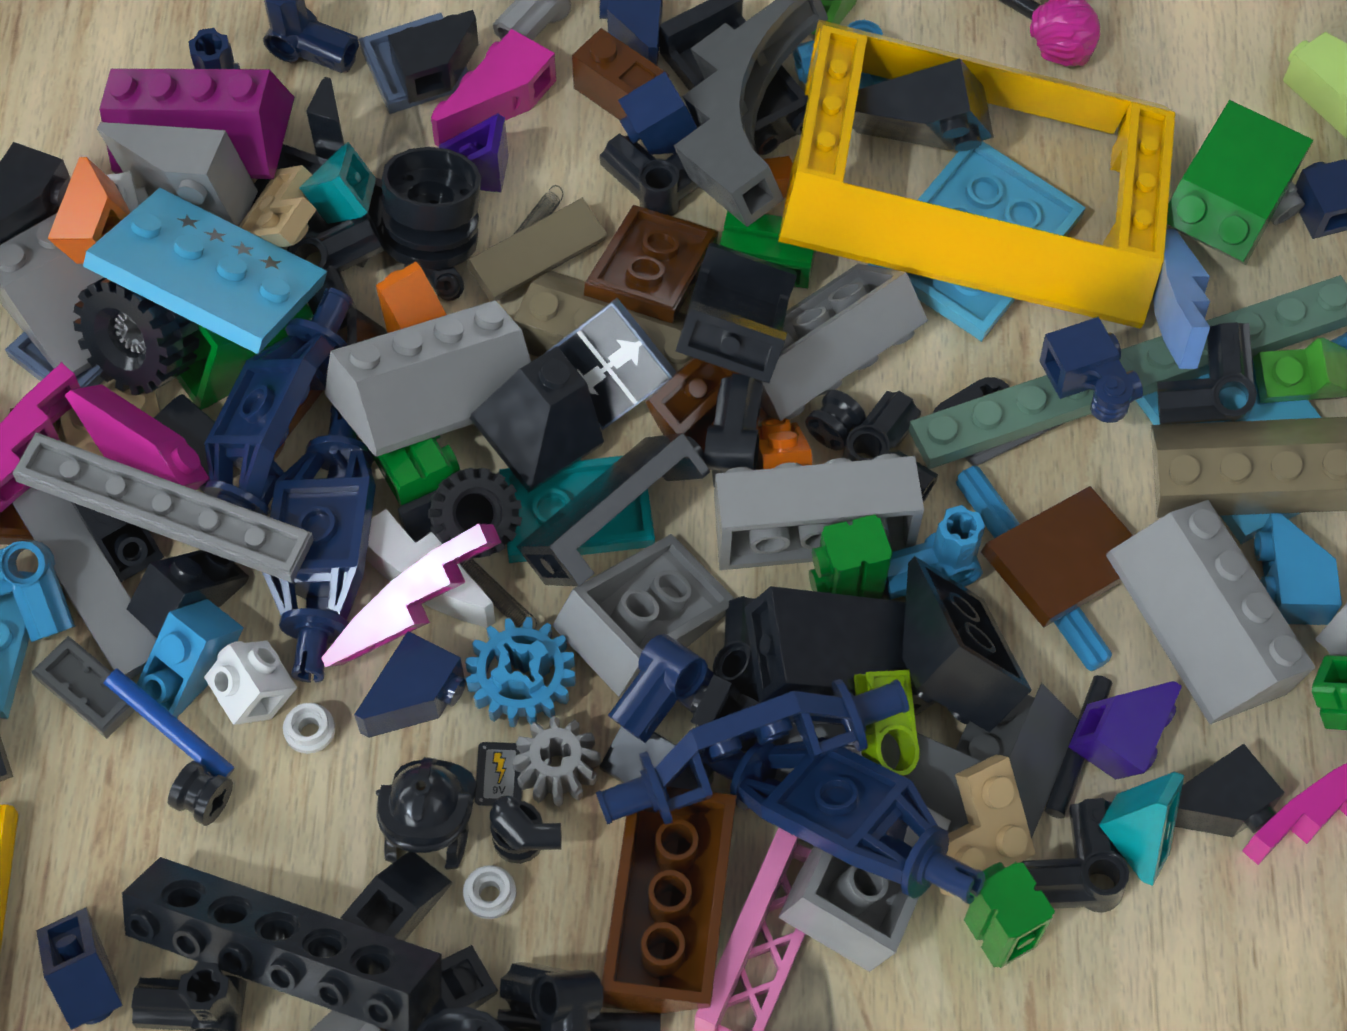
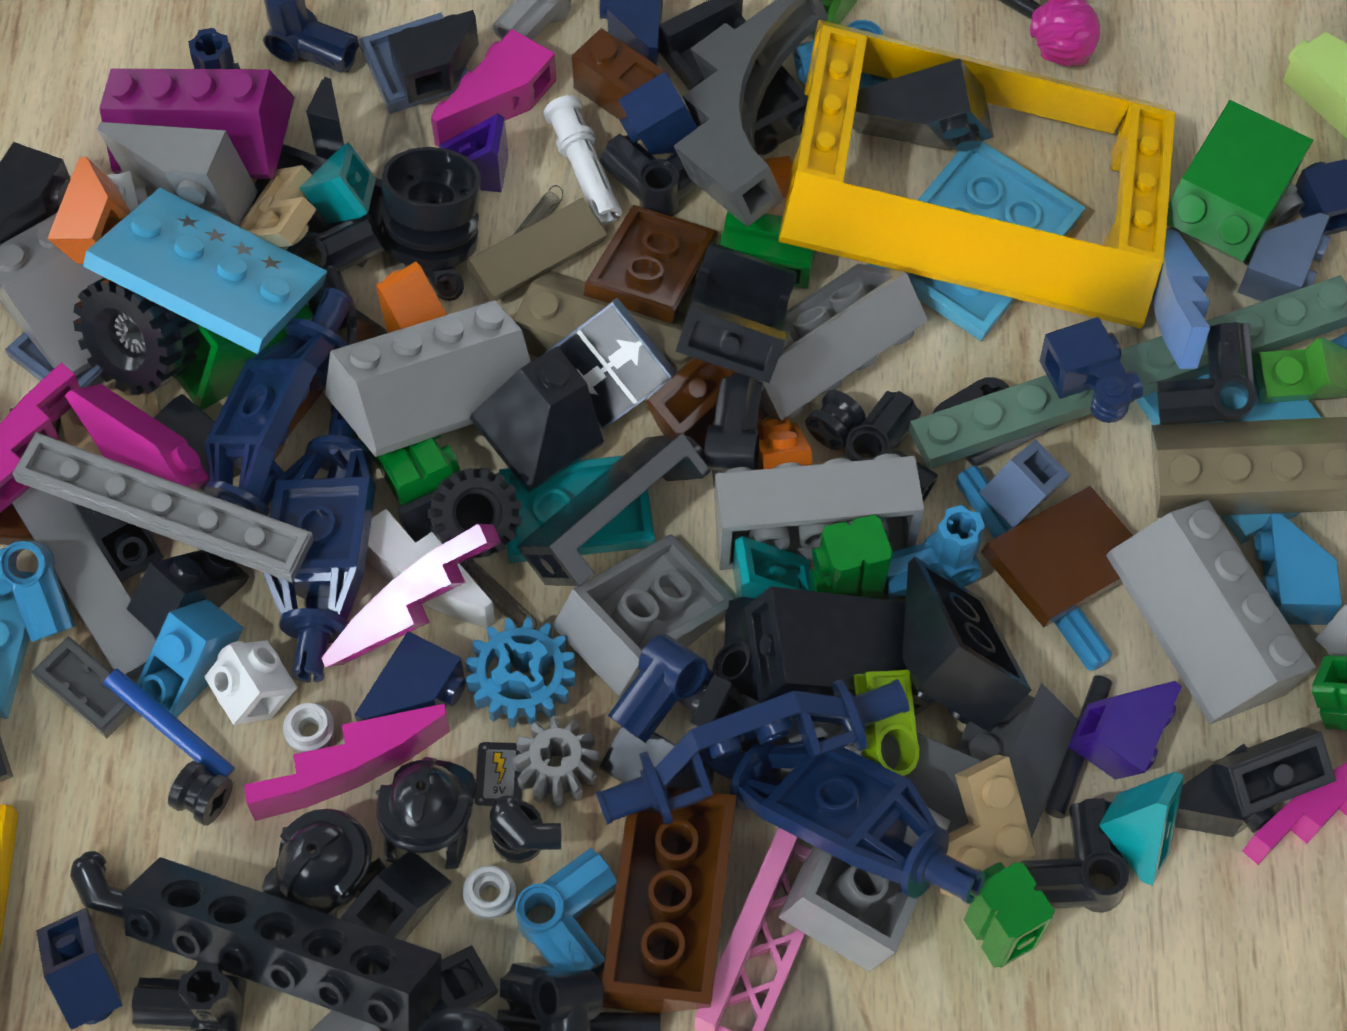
(92, 886): none -> black arm
(331, 874): none -> black helmet
(368, 752): none -> dark pink slope
(570, 895): none -> dark azure piece
(577, 144): none -> white pin
(762, 565): none -> teal slope
(1024, 483): none -> sand blue slope
(1276, 770): none -> black slope
(1284, 258): none -> sand blue slope

